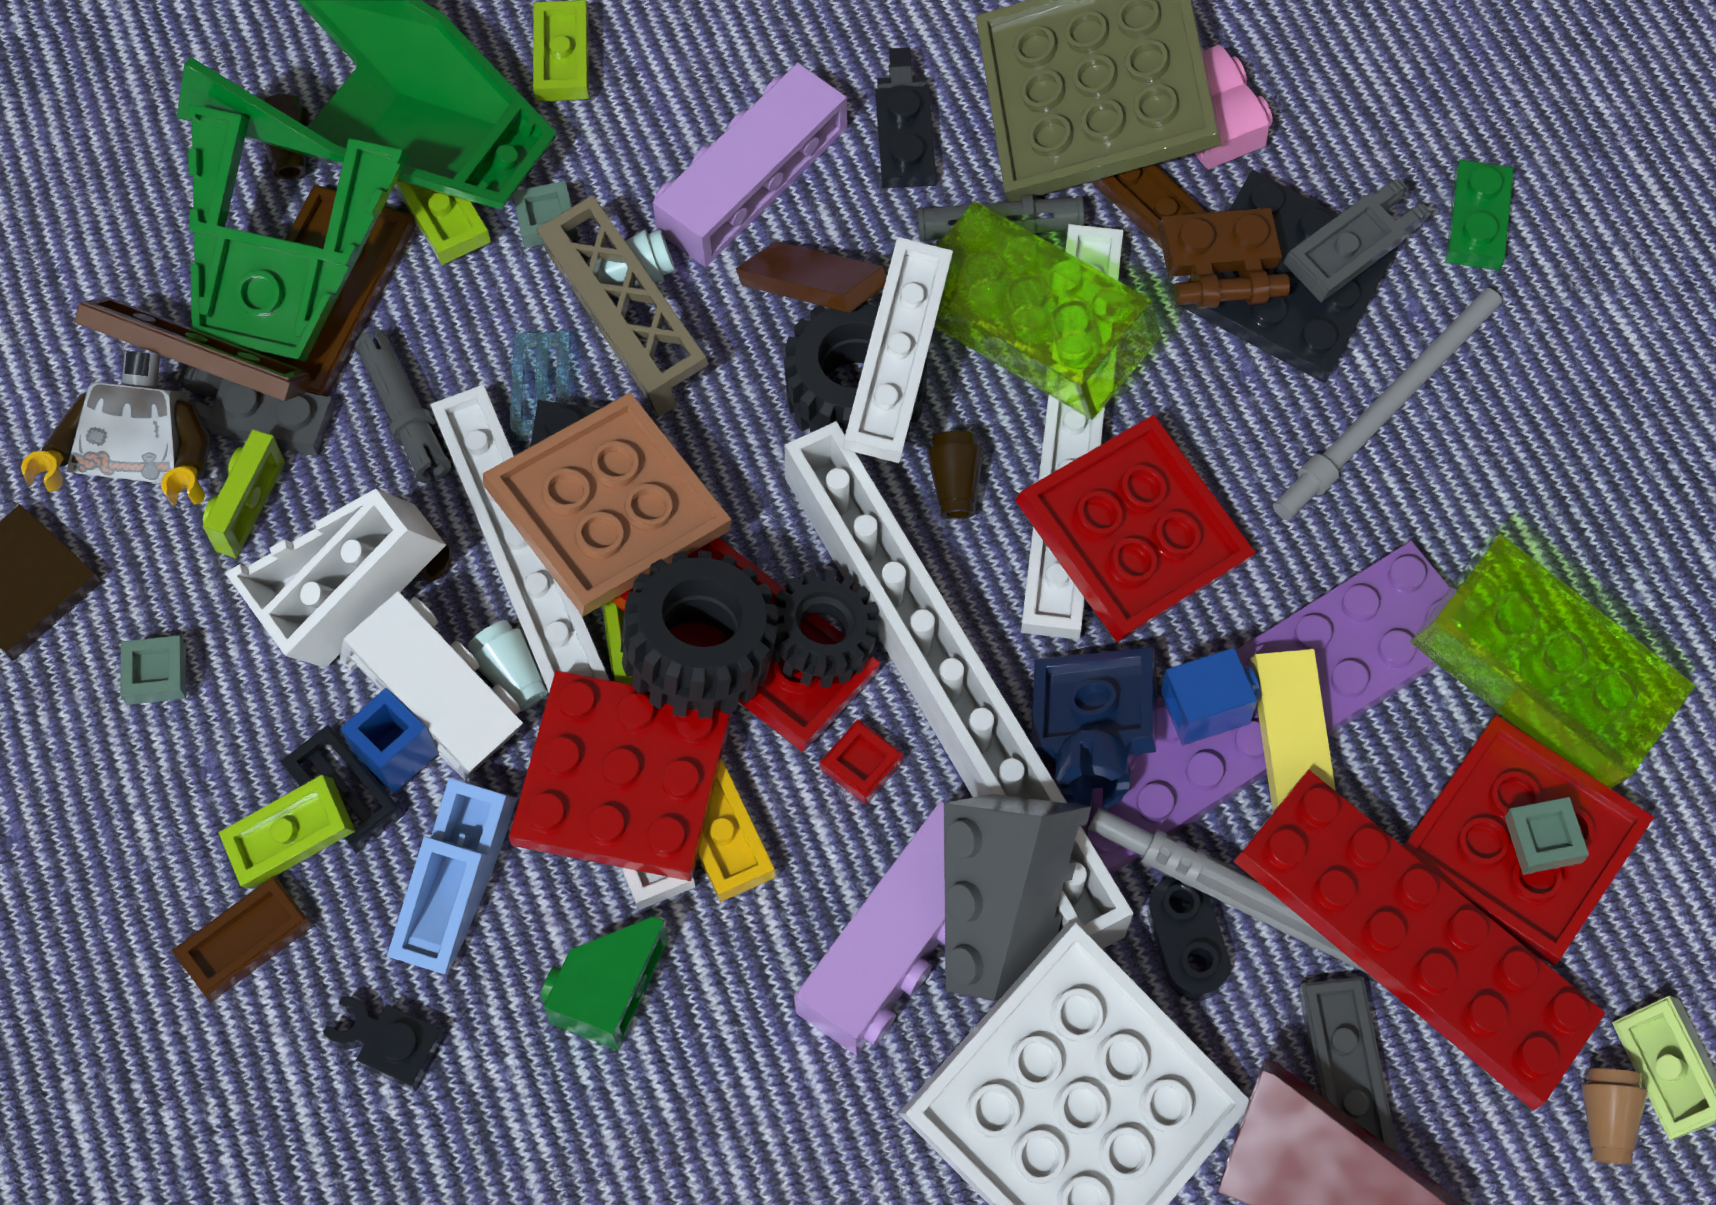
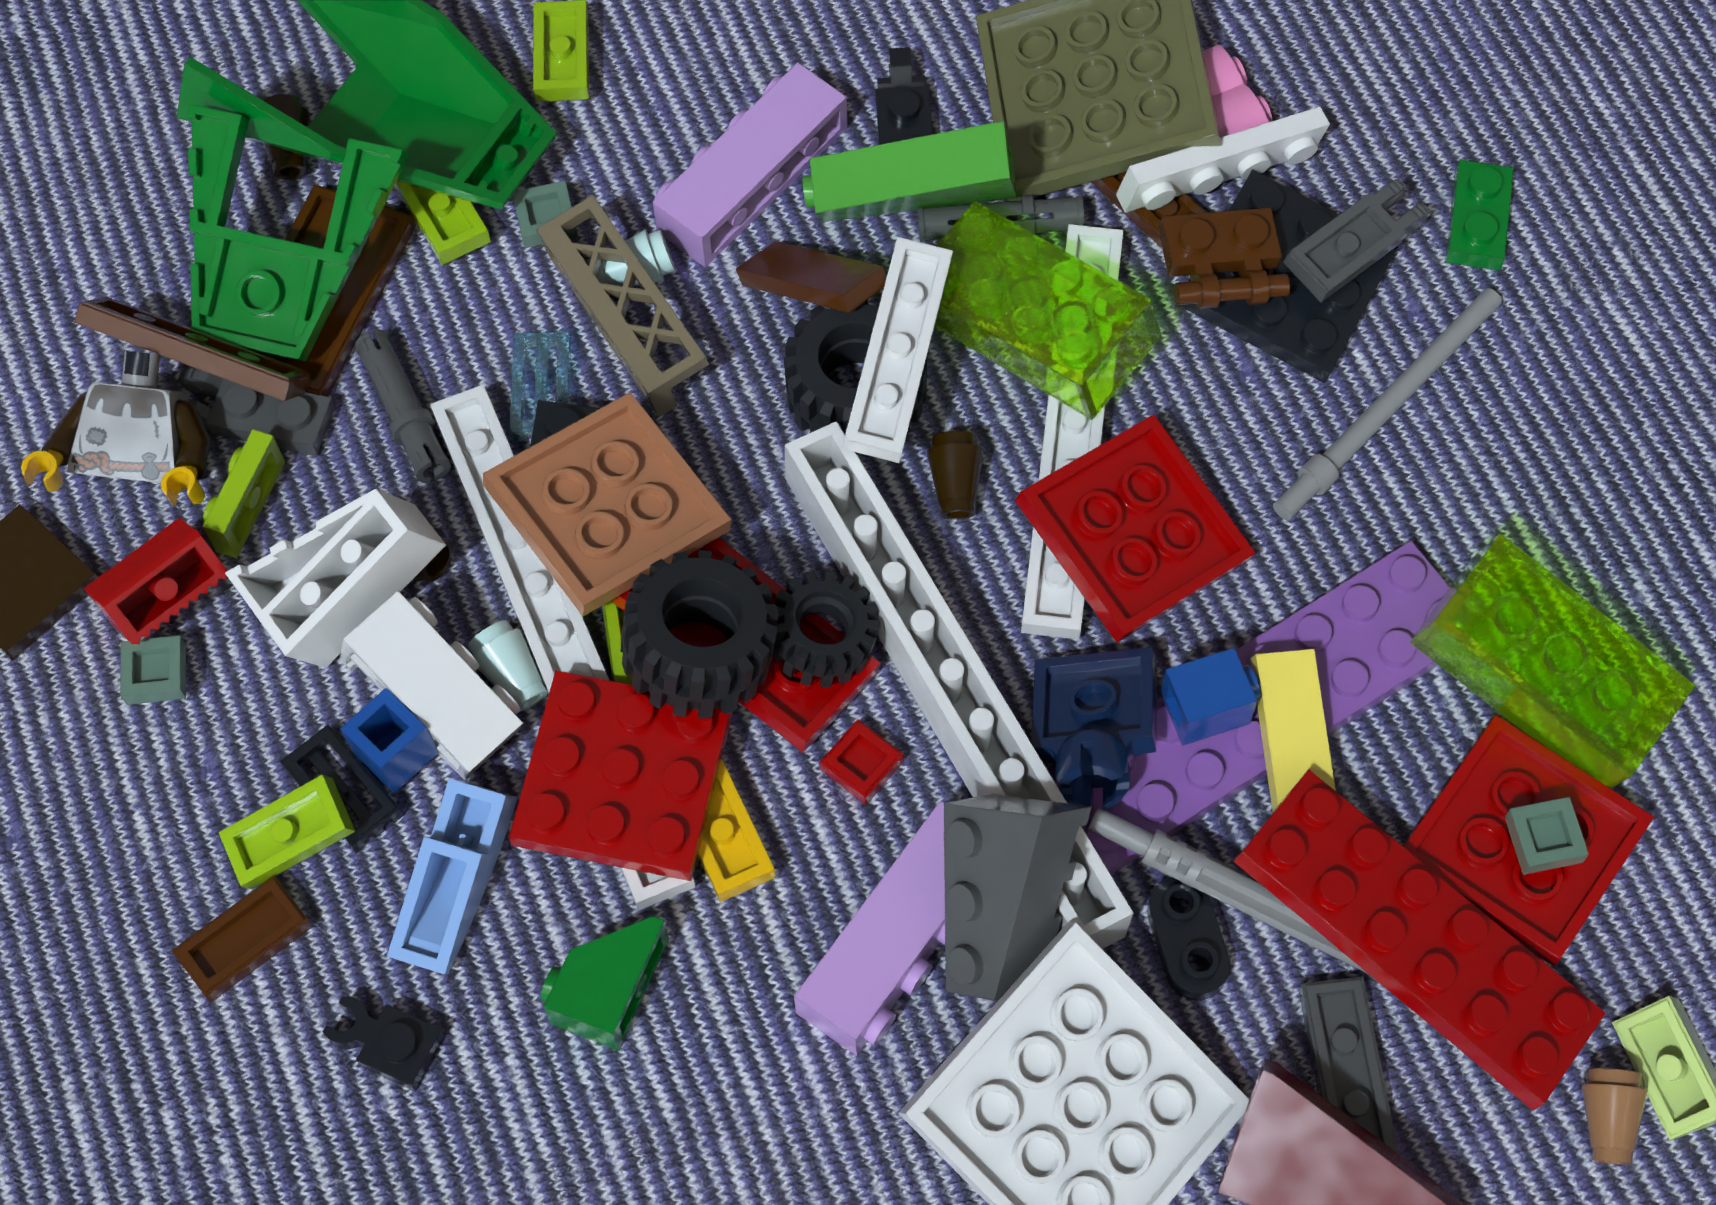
(156, 581): none -> red brick
(913, 174): none -> bright green slope
(1206, 167): none -> white plate

